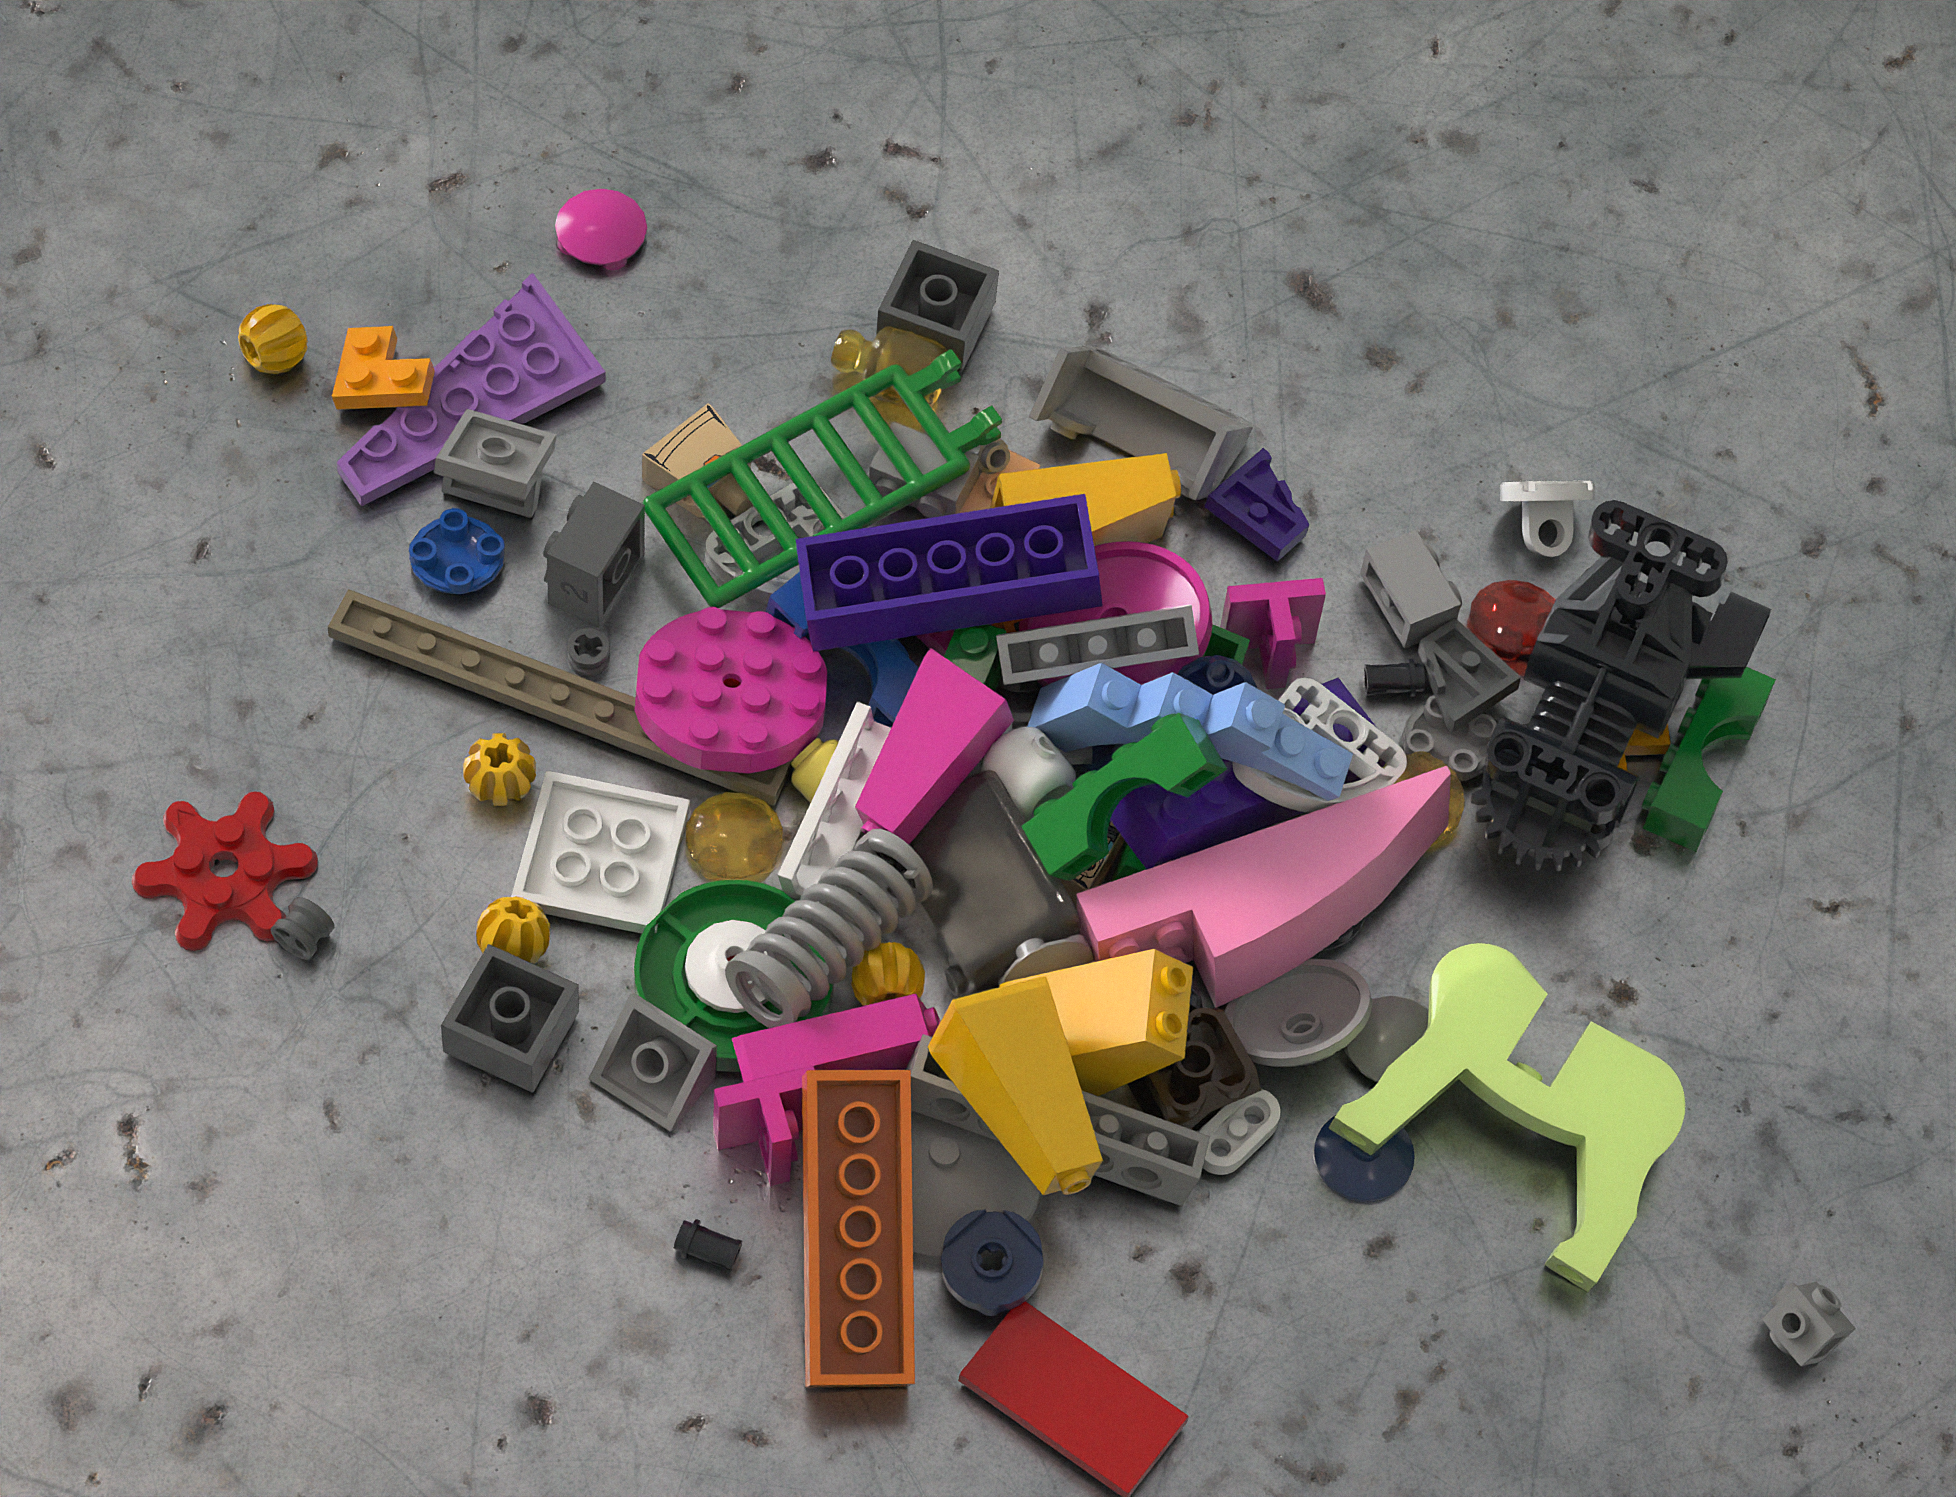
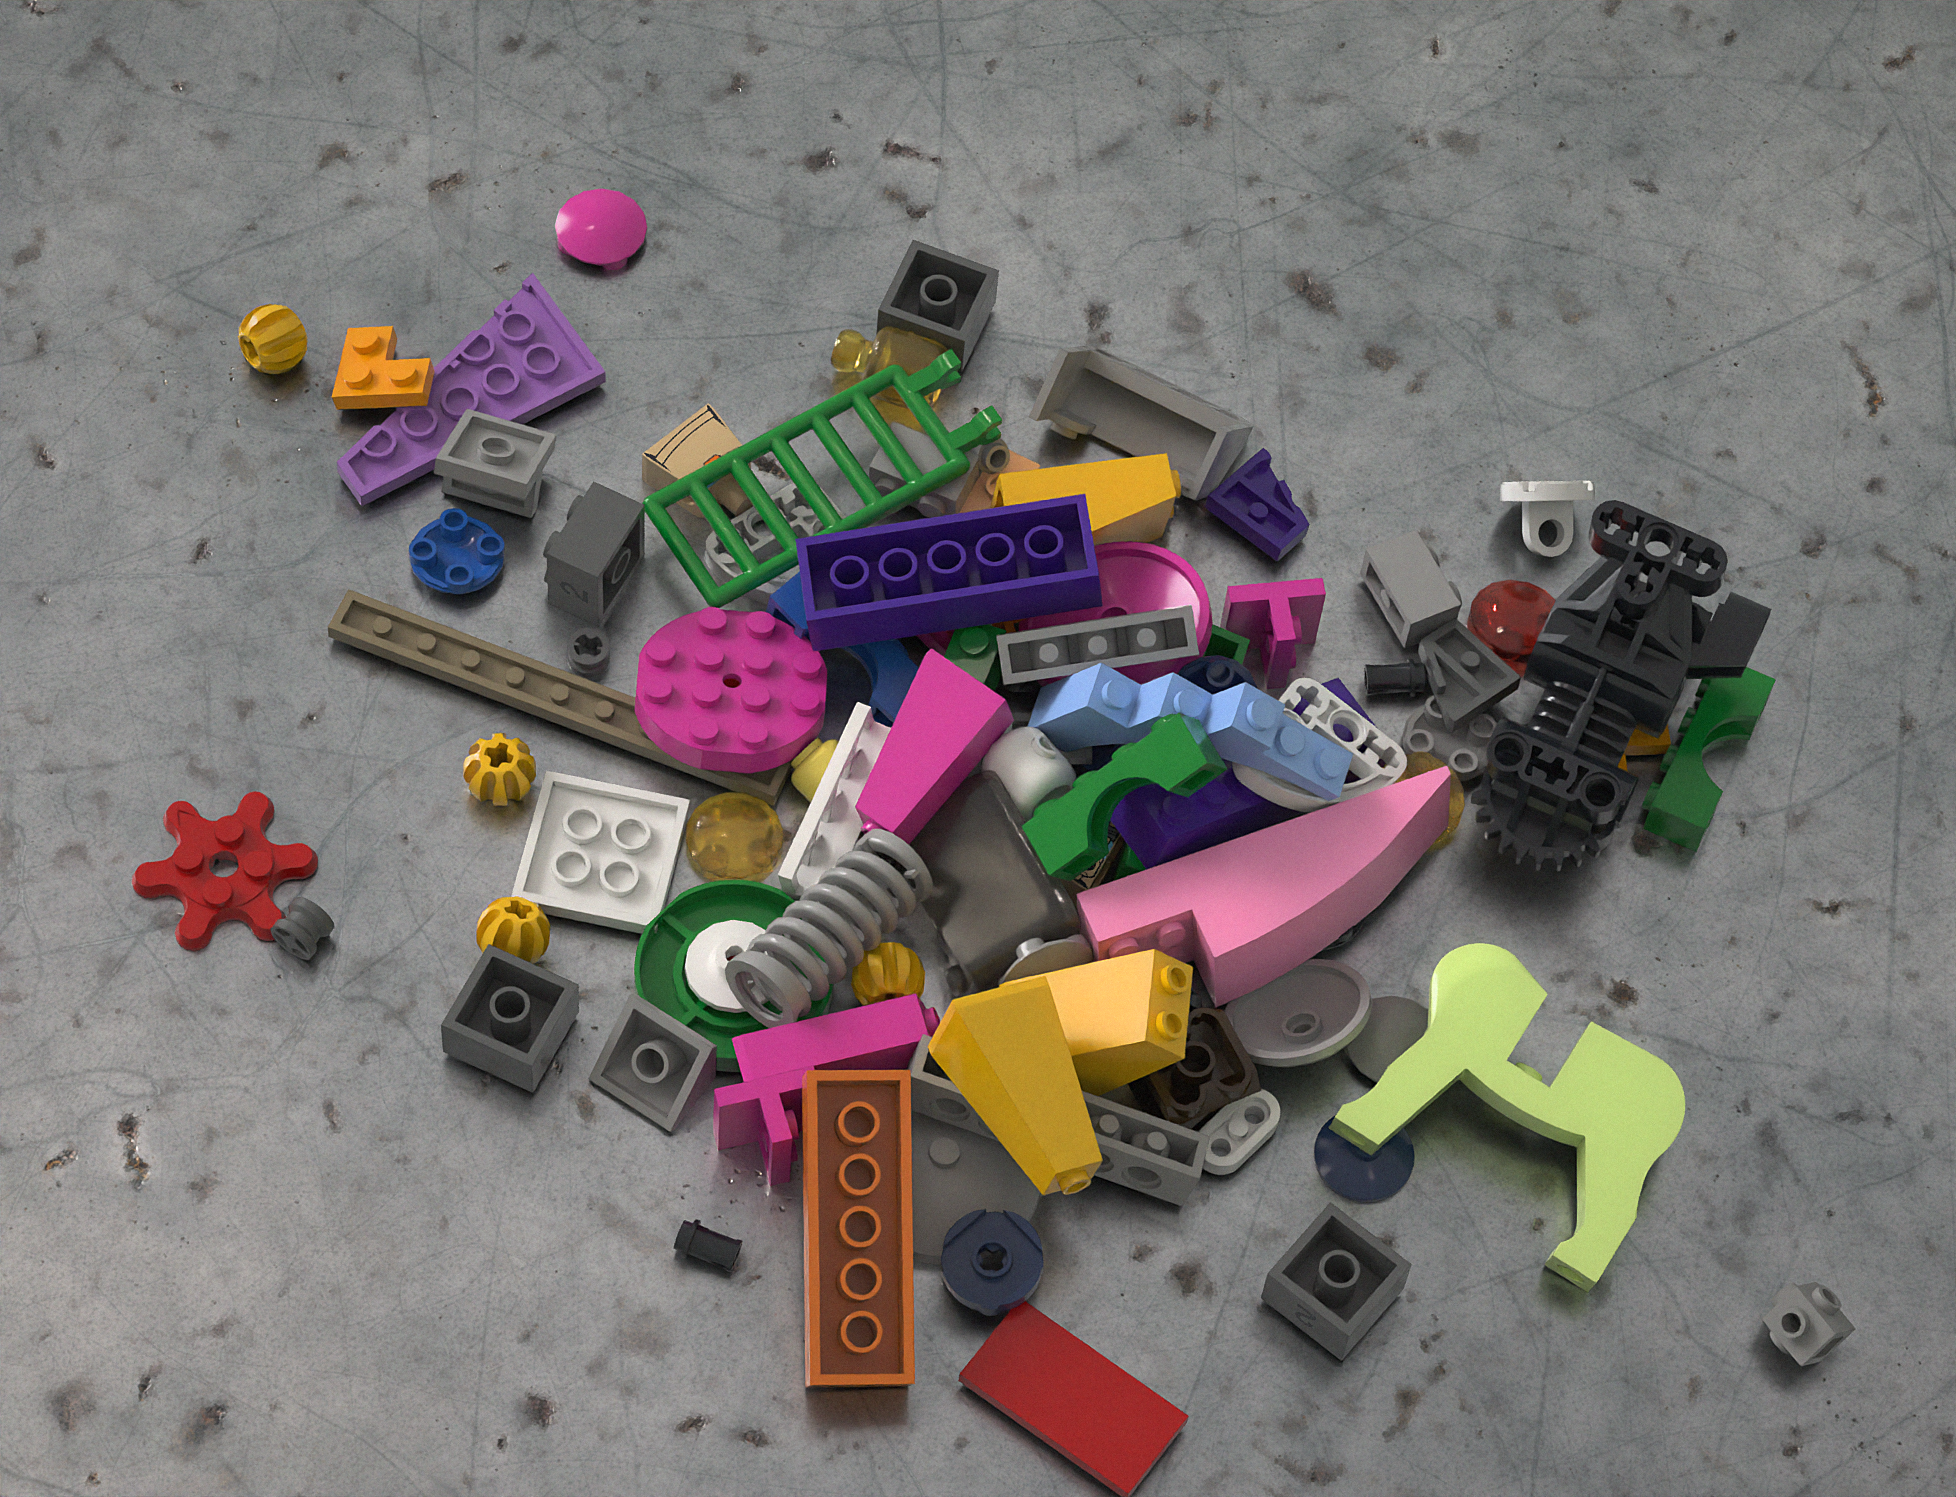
(1335, 1281): none -> dark grey brick

